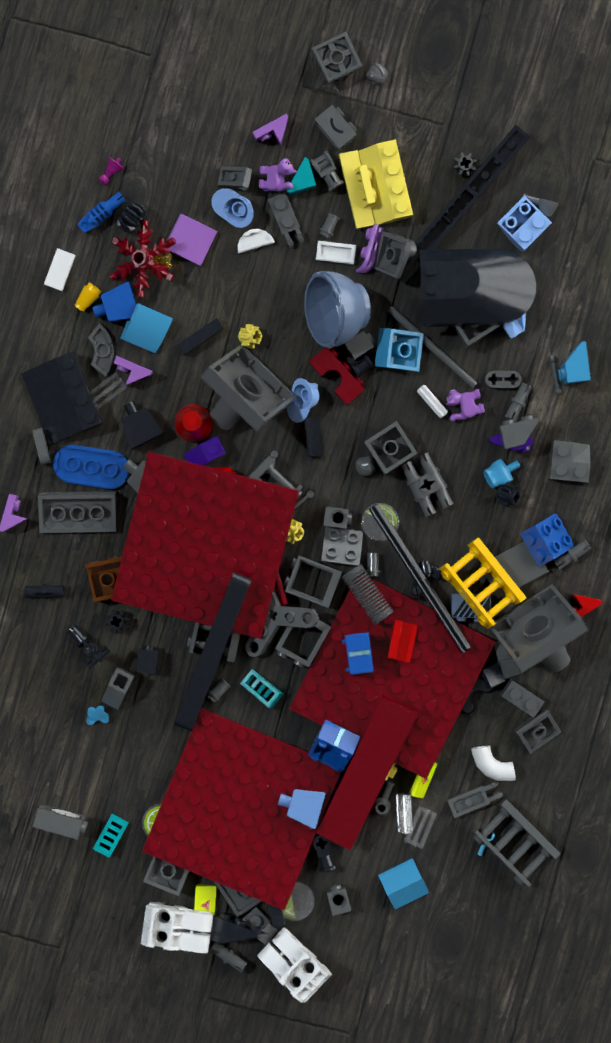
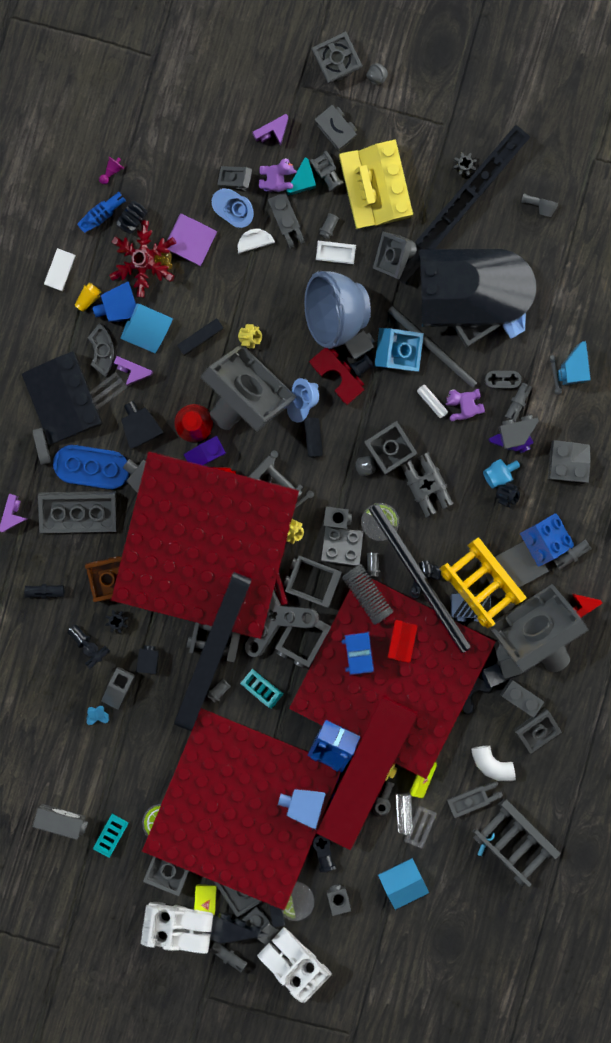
(368, 252): medium lavender piece -> none
(524, 224): light blue slope -> none

